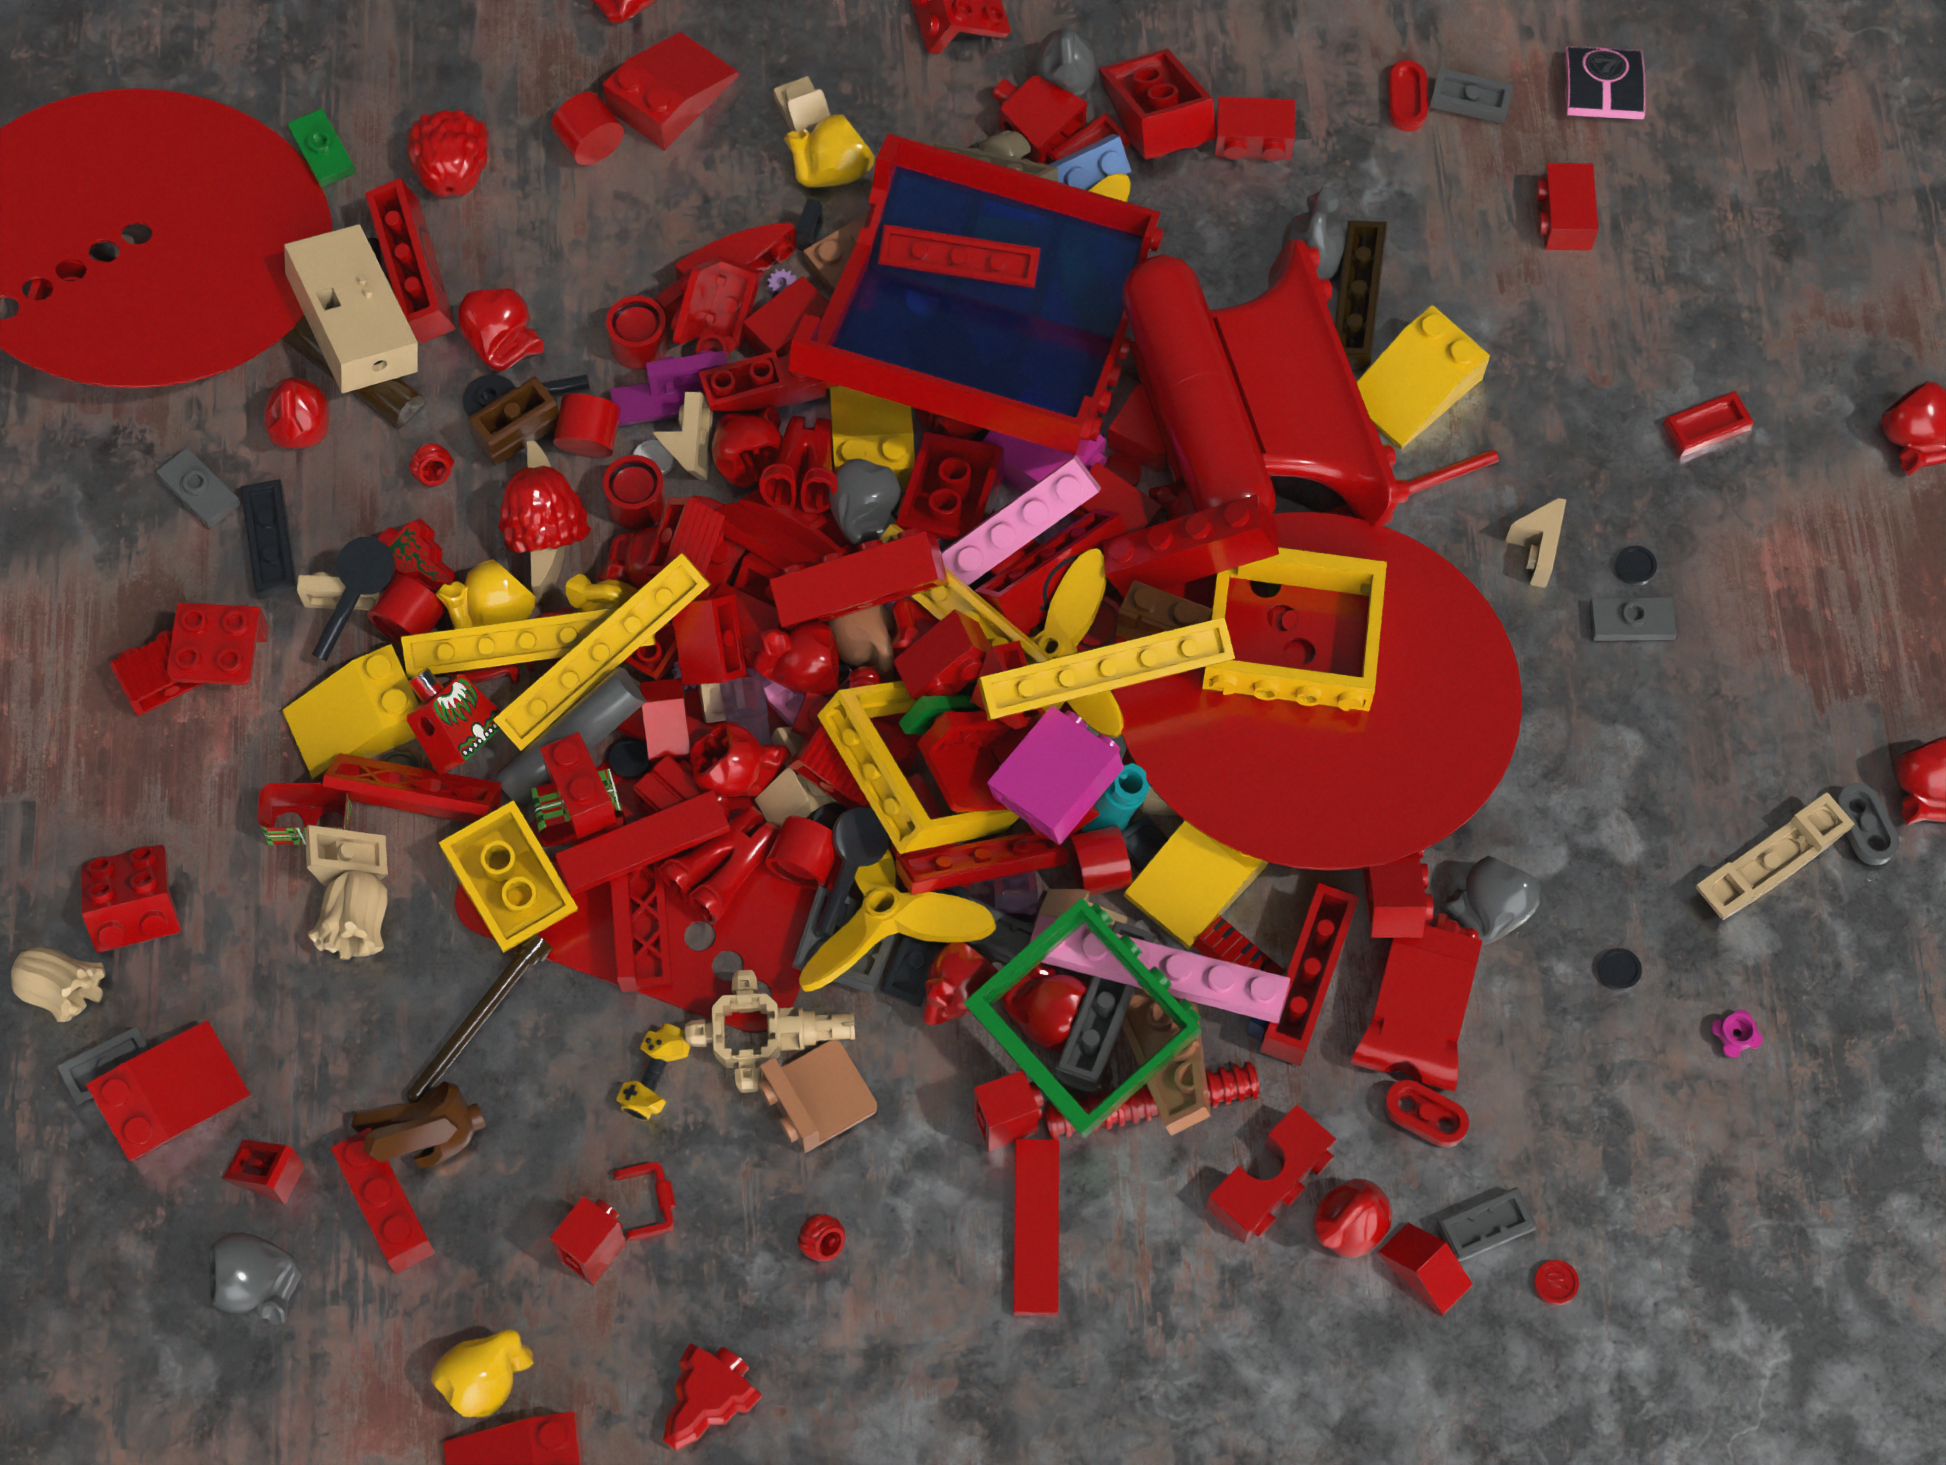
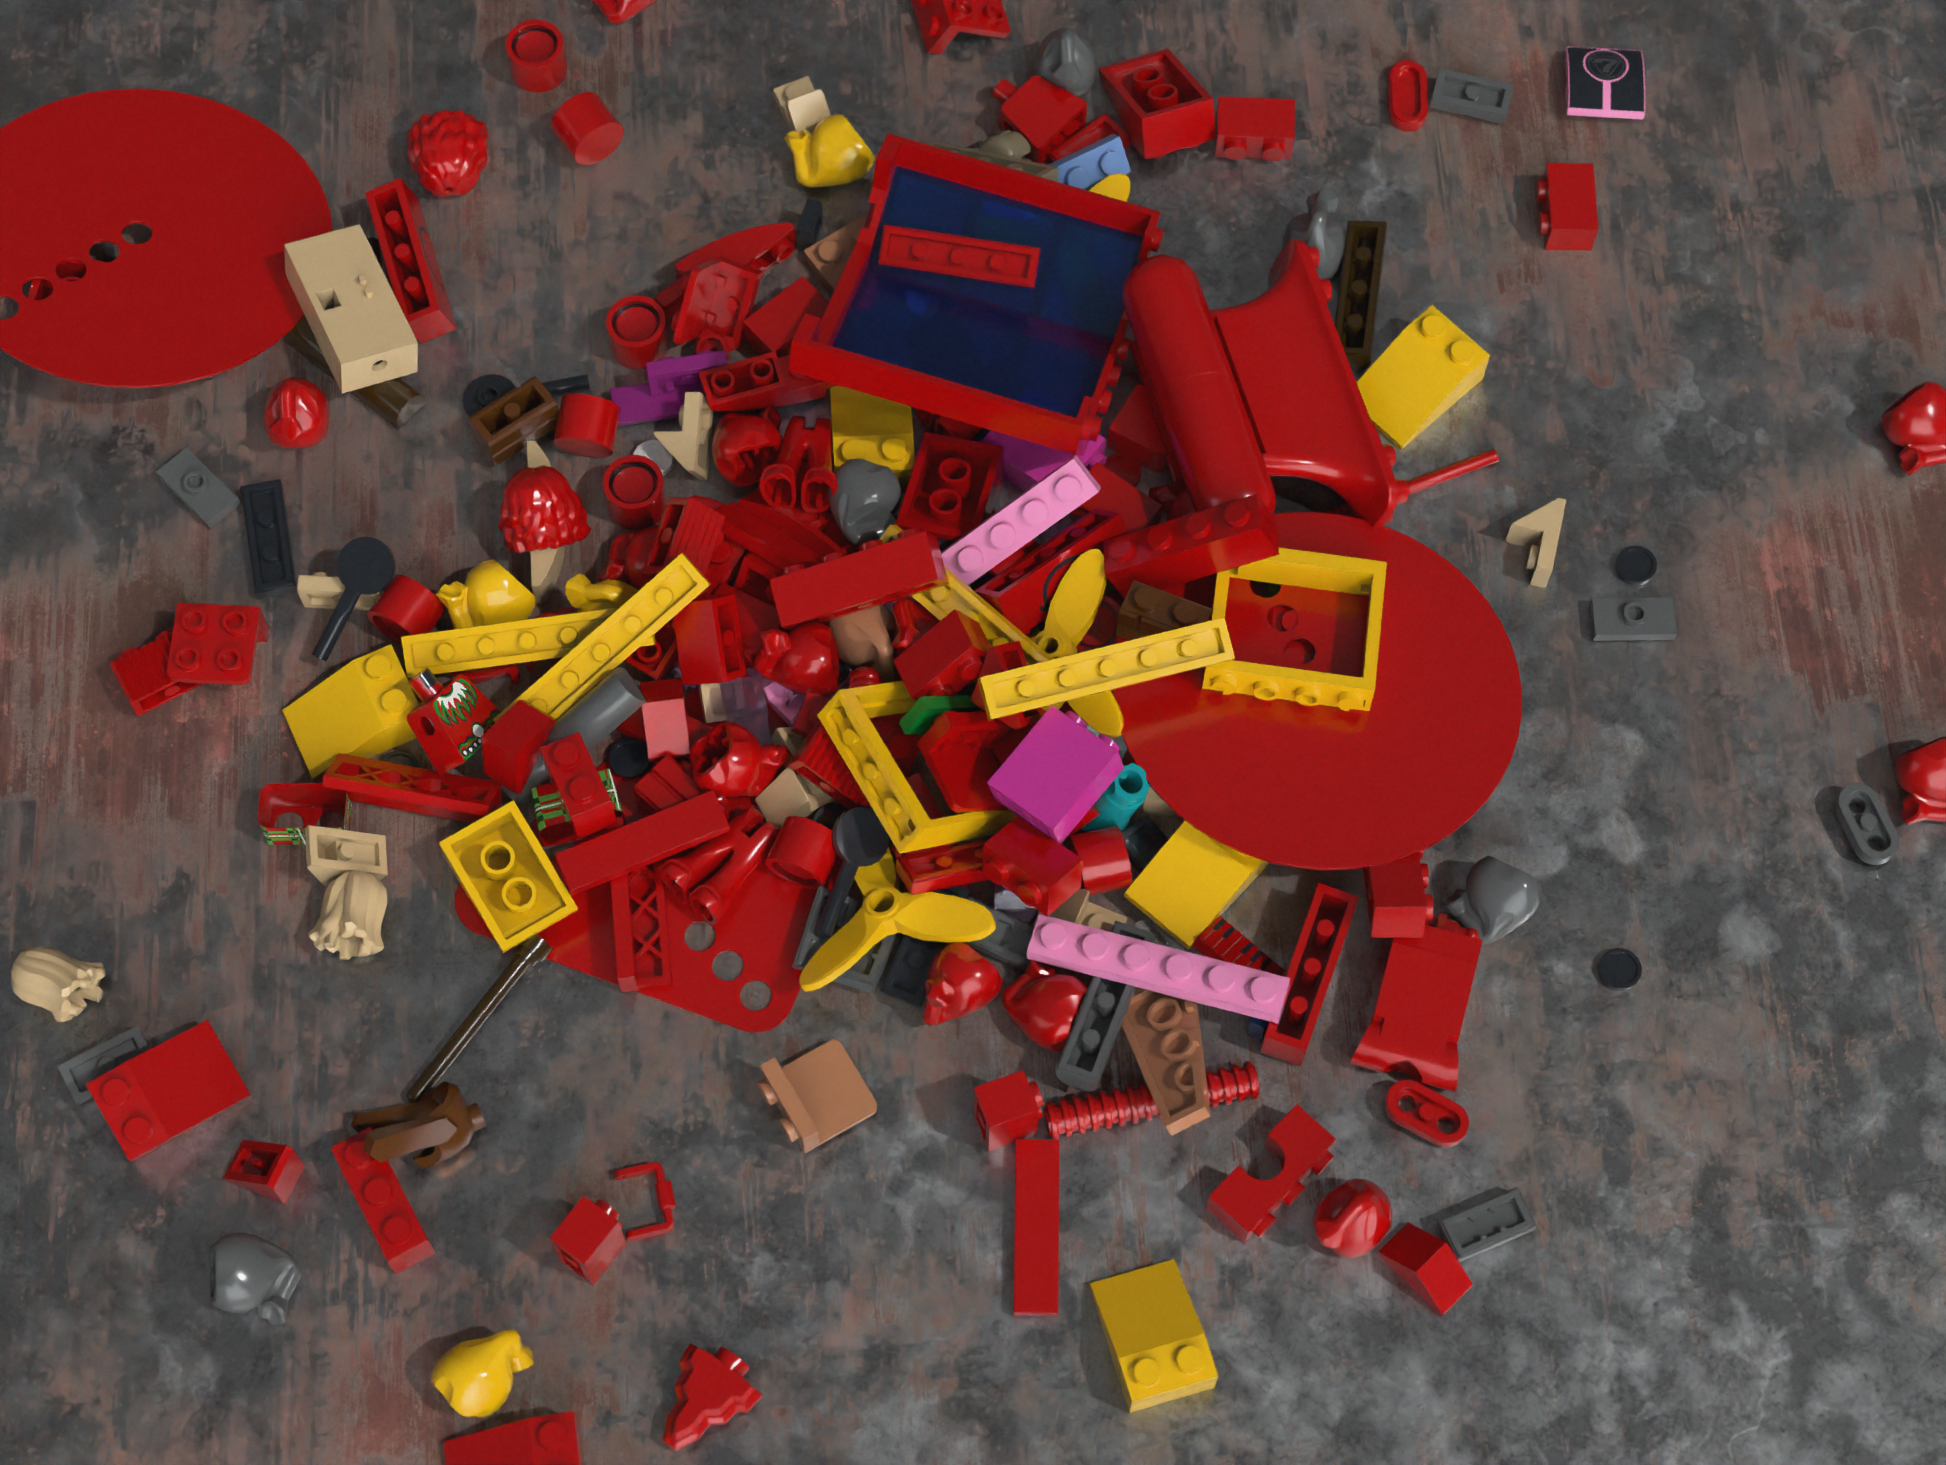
(128, 898): red bracket -> none
(321, 148): green plate -> none
(418, 555): red rock -> none
(431, 464): red piece -> none
(497, 327): red piece -> none
(514, 743): none -> red slope
(536, 55): none -> red piece
(662, 1046): yellow piece -> none
(667, 88): red slope -> none
(778, 277): lavender piece -> none
(786, 1029): tan piece -> none
(821, 1237): red piece -> none
(1032, 866): none -> red brick
(1127, 954): green window -> none
(1154, 1335): none -> yellow slope
(1556, 1282): red piece -> none
(1708, 423): red tile -> none
(1740, 1021): dark pink plate -> none
(1776, 857): tan slope -> none

